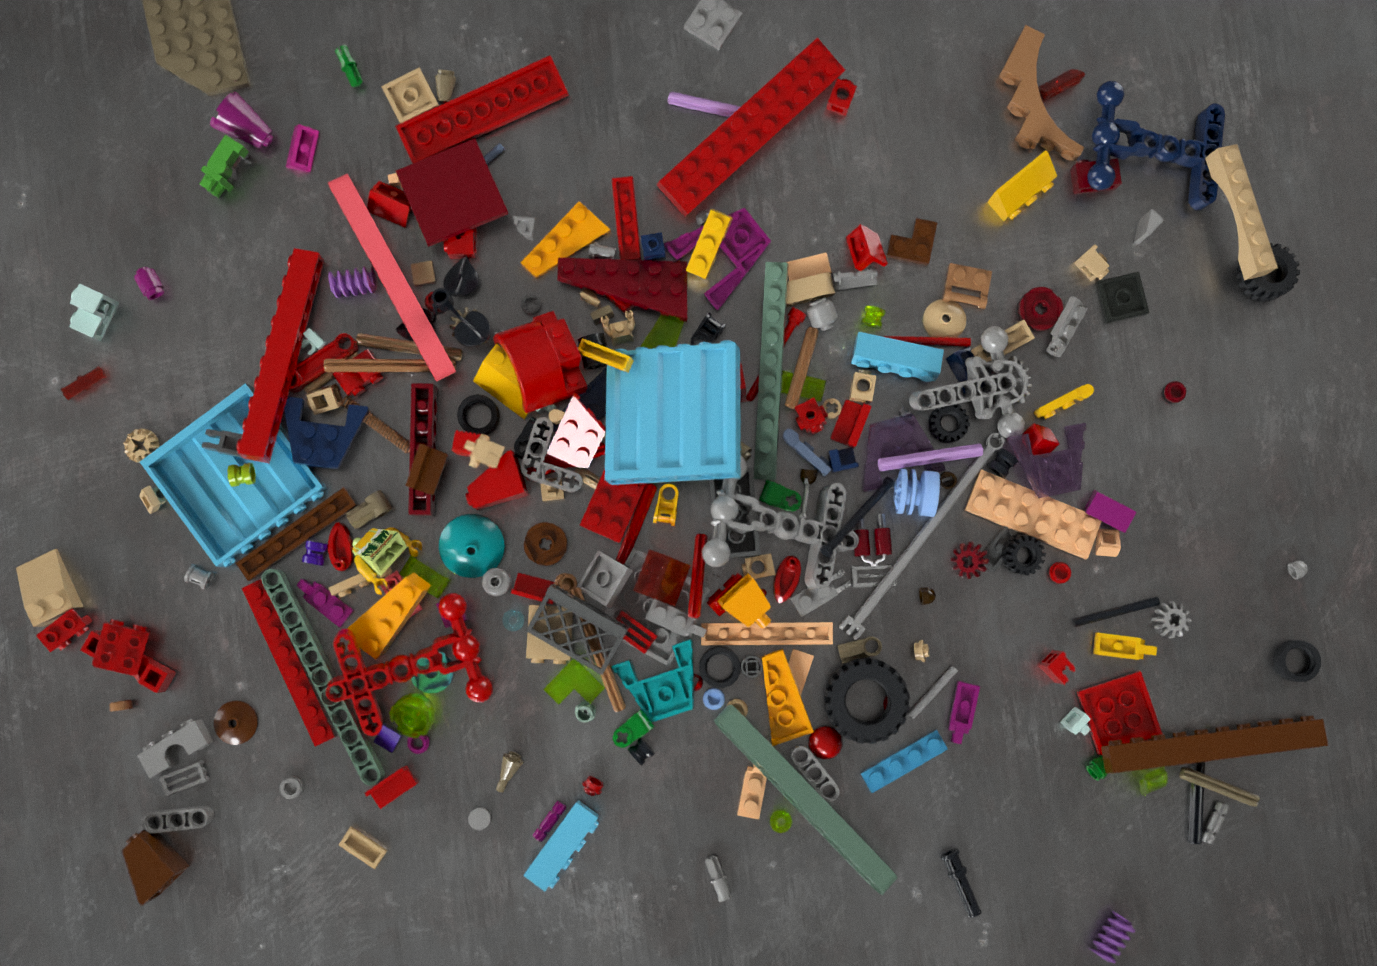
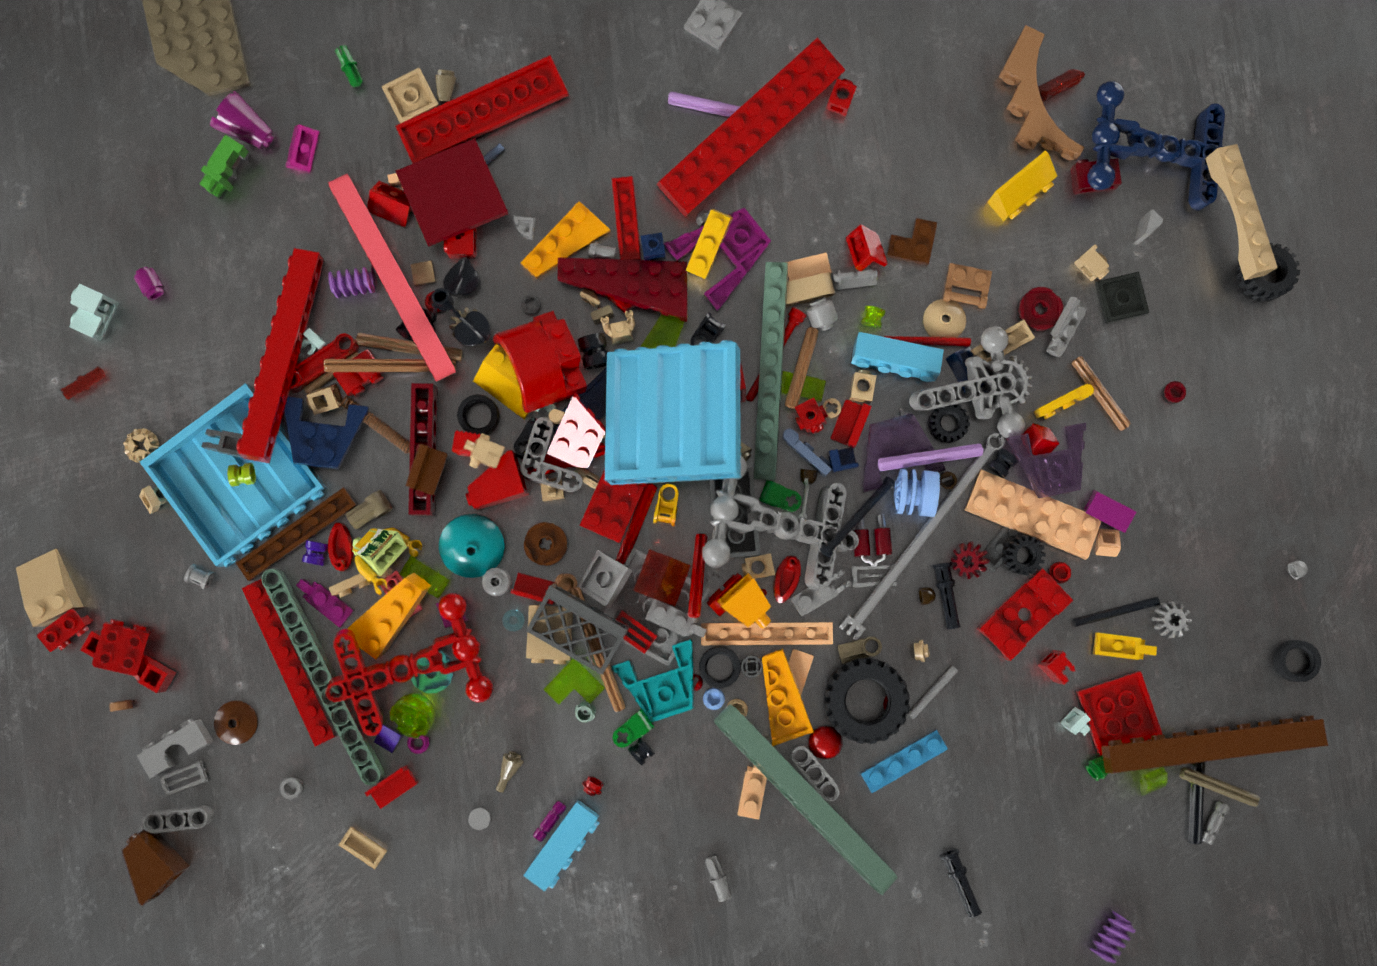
(605, 355): yellow piece -> none
(780, 814): clear neon green plate -> none
(945, 584): none -> black pin
(963, 710): magenta hinge -> none
(1042, 599): none -> red piece
(1101, 393): none -> medium nougat axle

